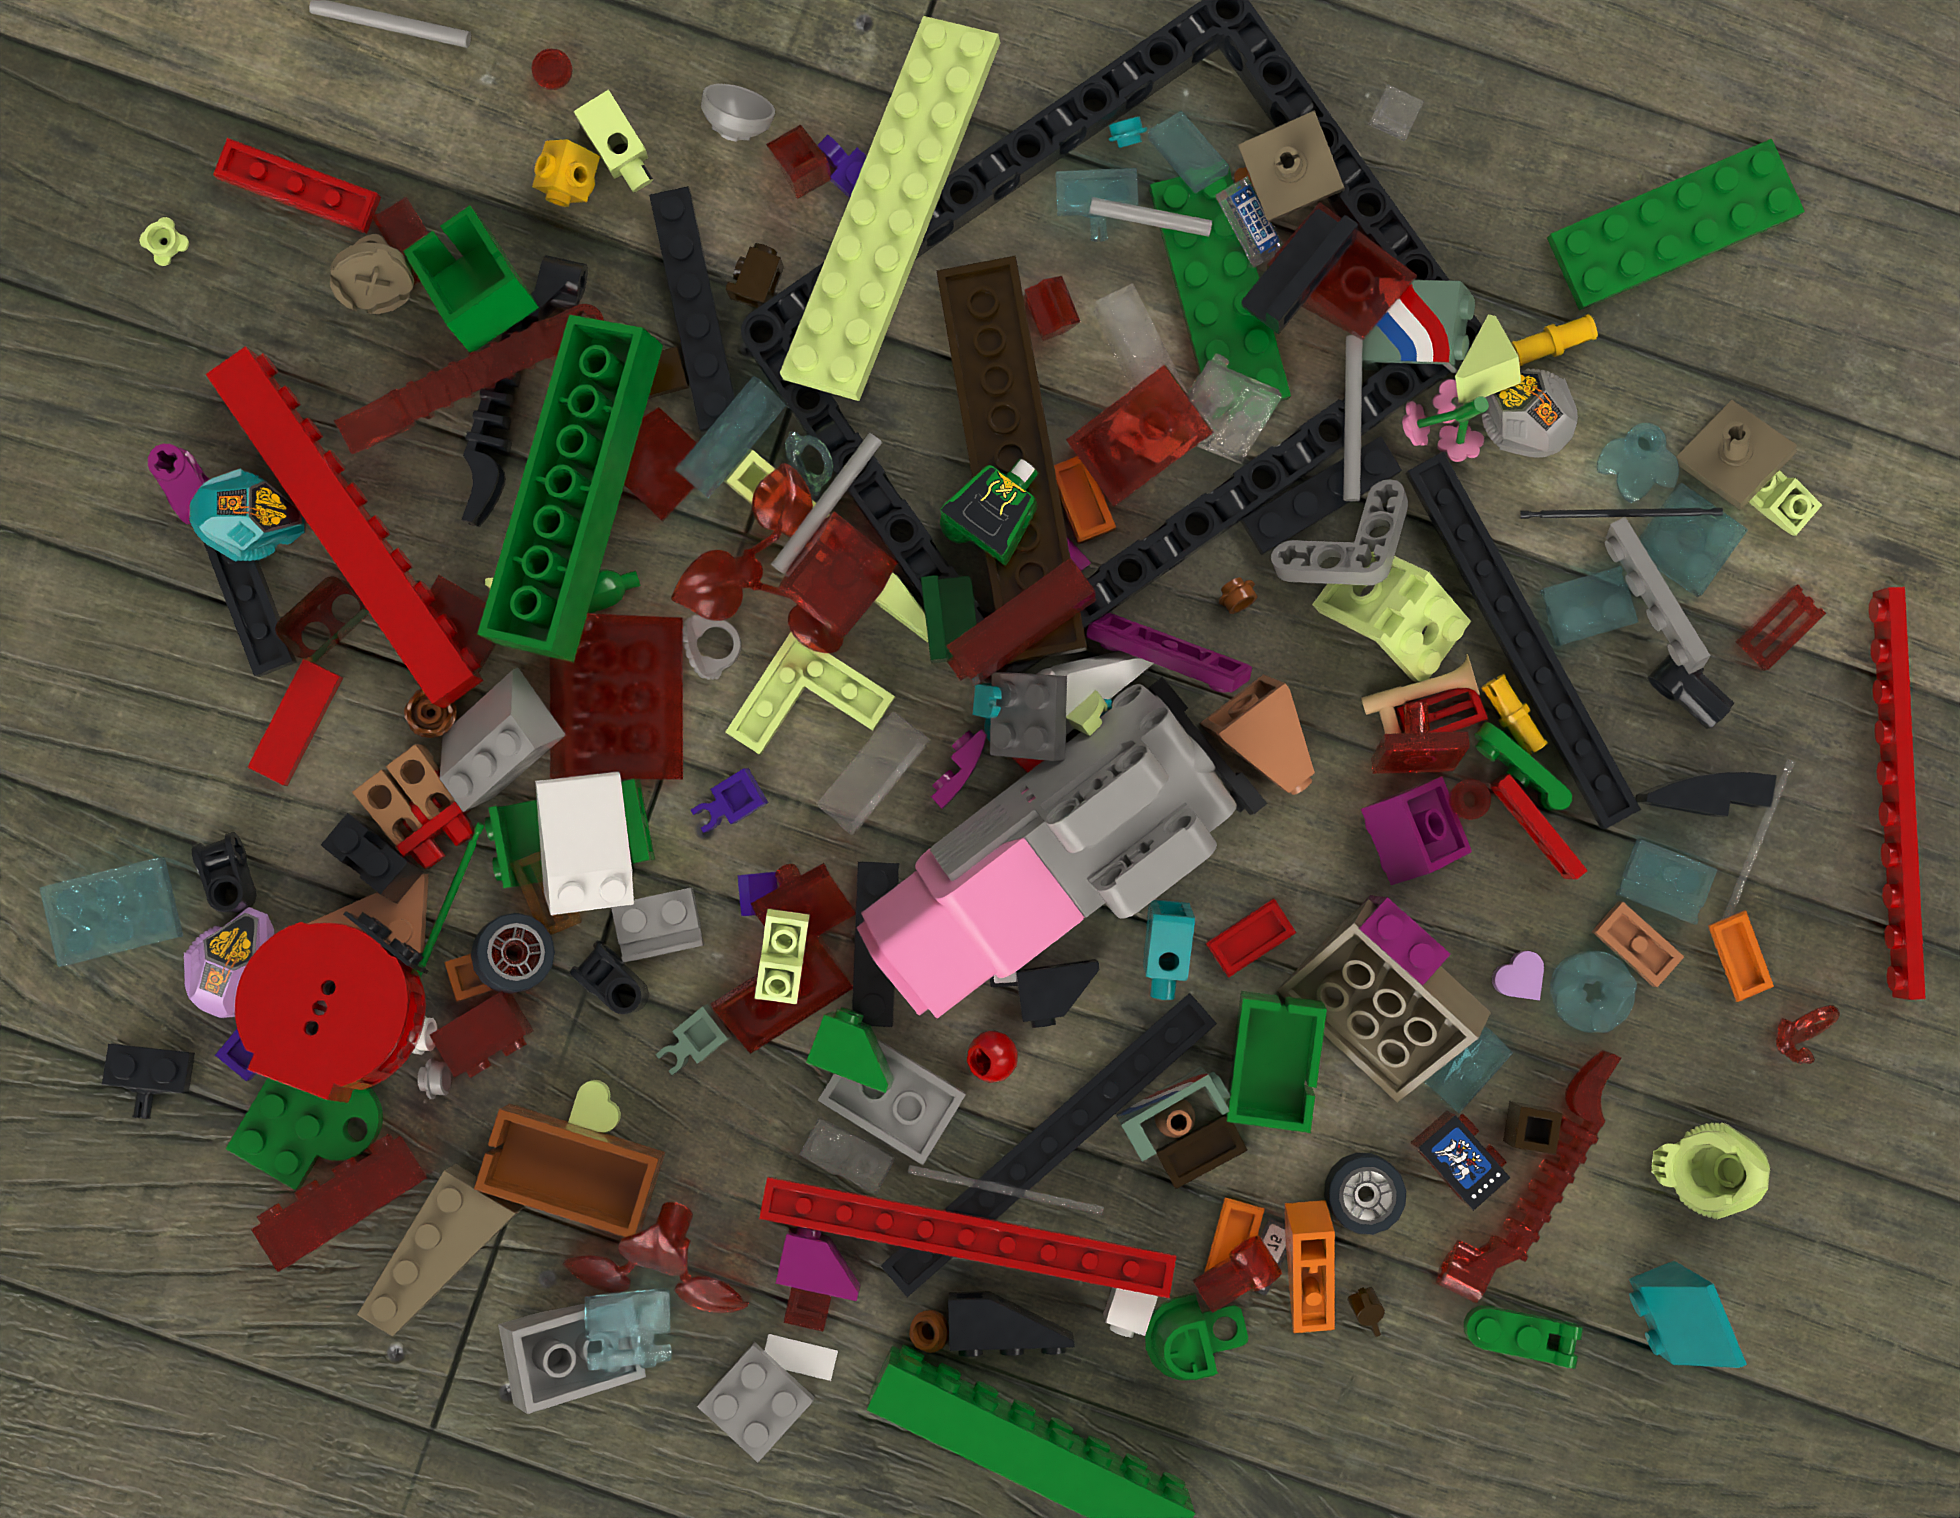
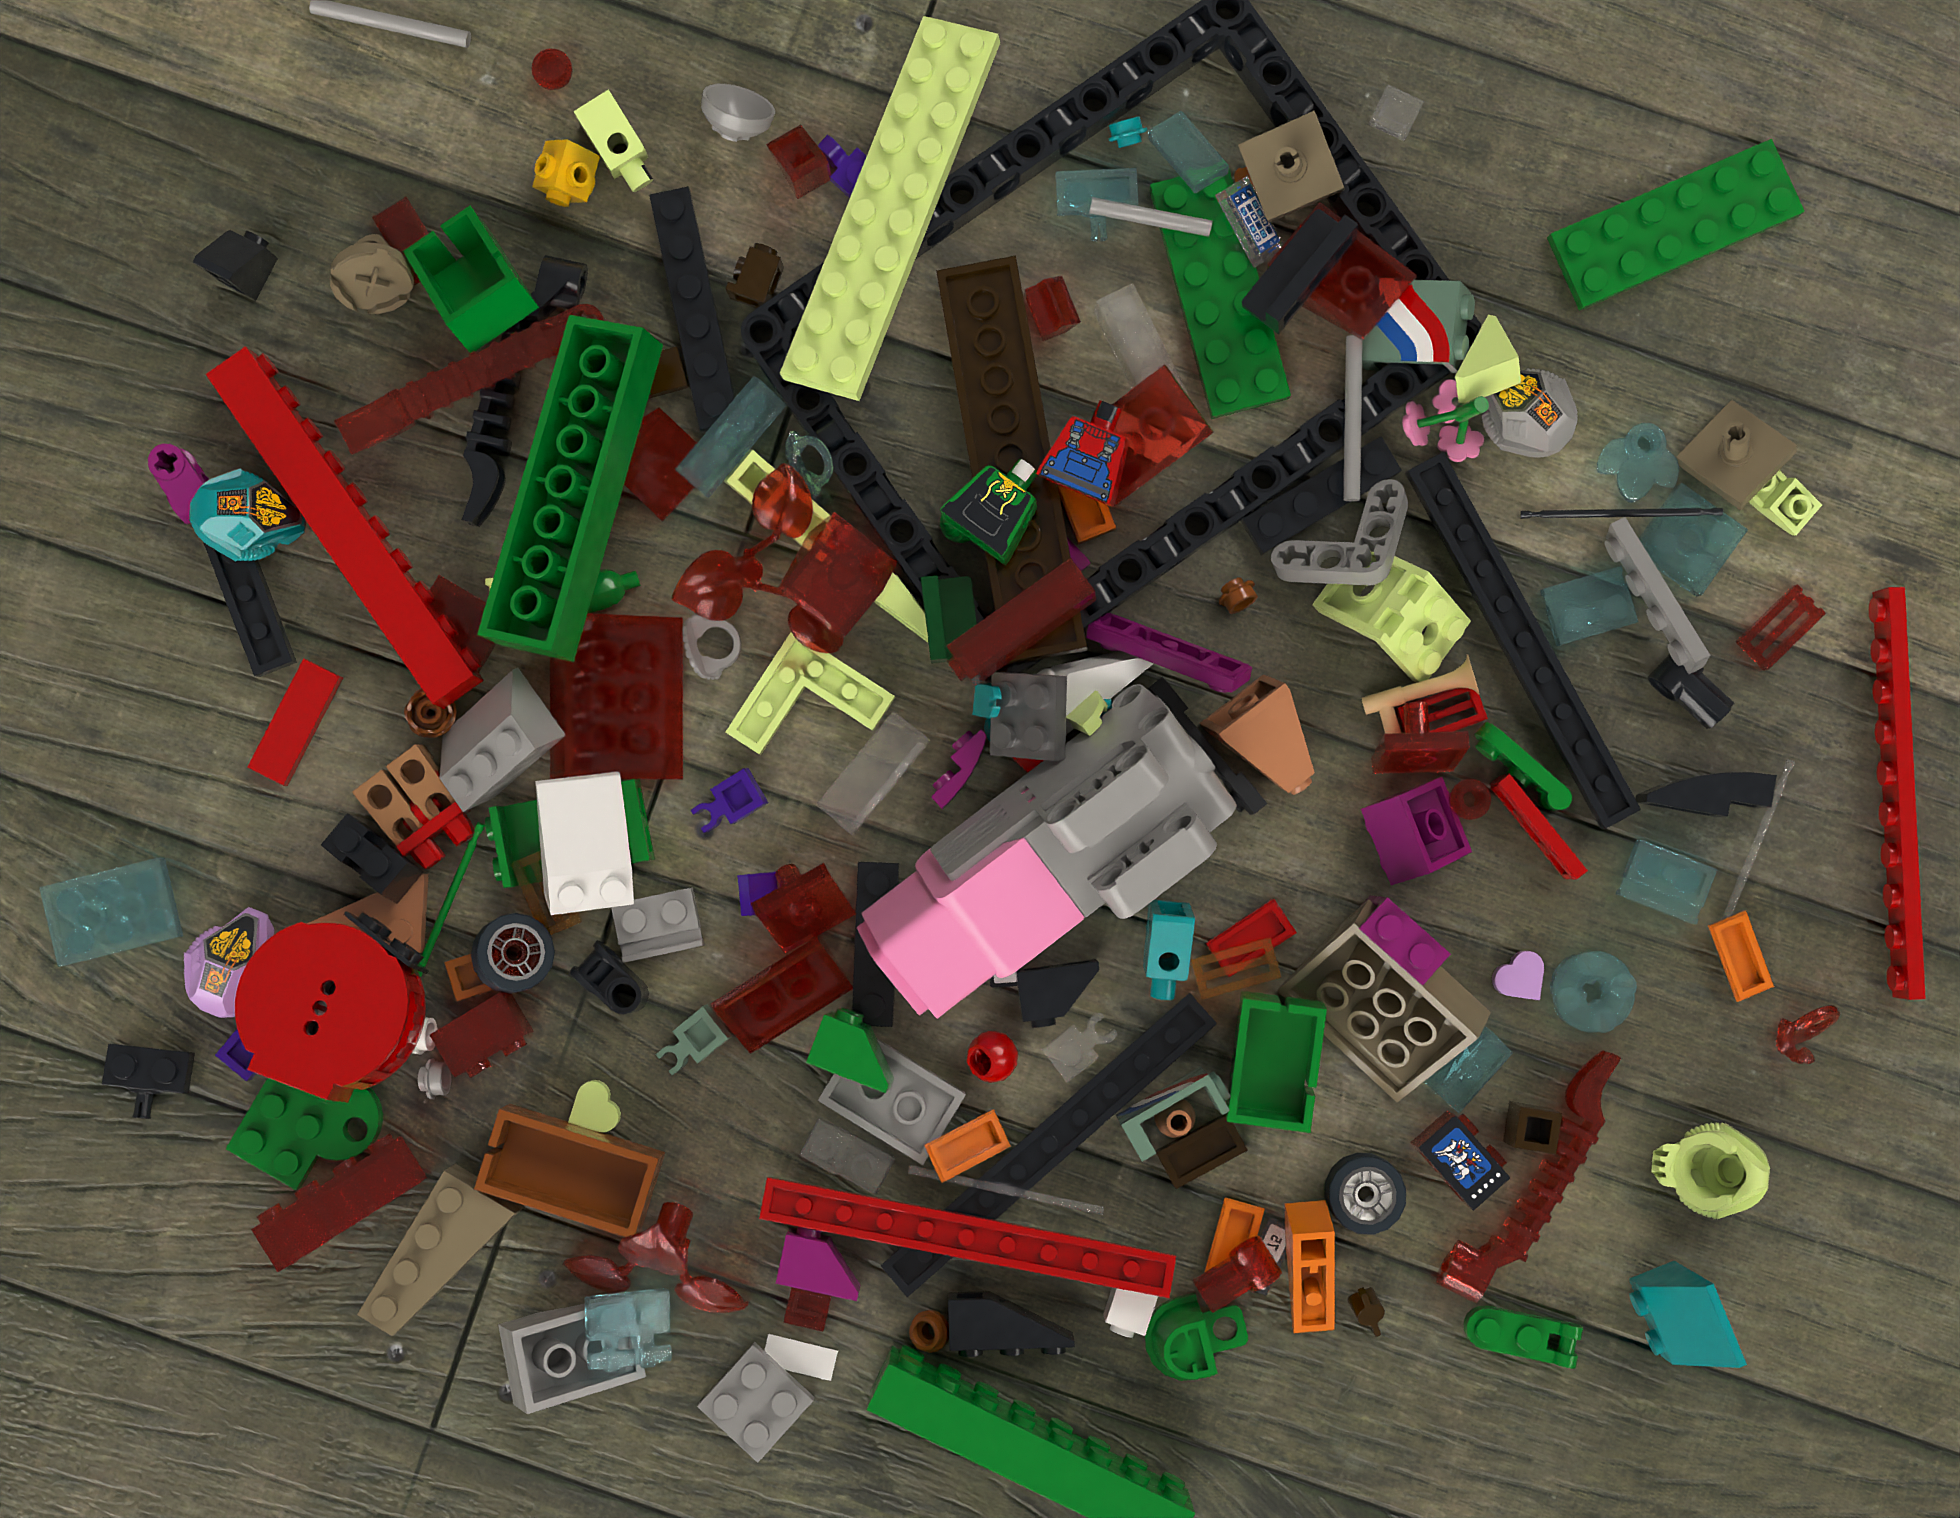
(159, 230): yellowish green plate -> none
(223, 865): black piece -> none
(238, 262): none -> black slope
(291, 625): clear red piece -> none
(296, 186): red tile -> none
(782, 956): yellowish green slope -> none
(826, 503): light grey bar -> none
(967, 1145): none -> orange tile
(1074, 1050): none -> clear plate
(1089, 456): none -> torso
(1201, 977): none -> clear orange tile
(1232, 407): clear plate -> none
(1514, 714): yellow pin -> none
(1555, 339): yellow pin -> none
(1638, 944): nougat plate -> none

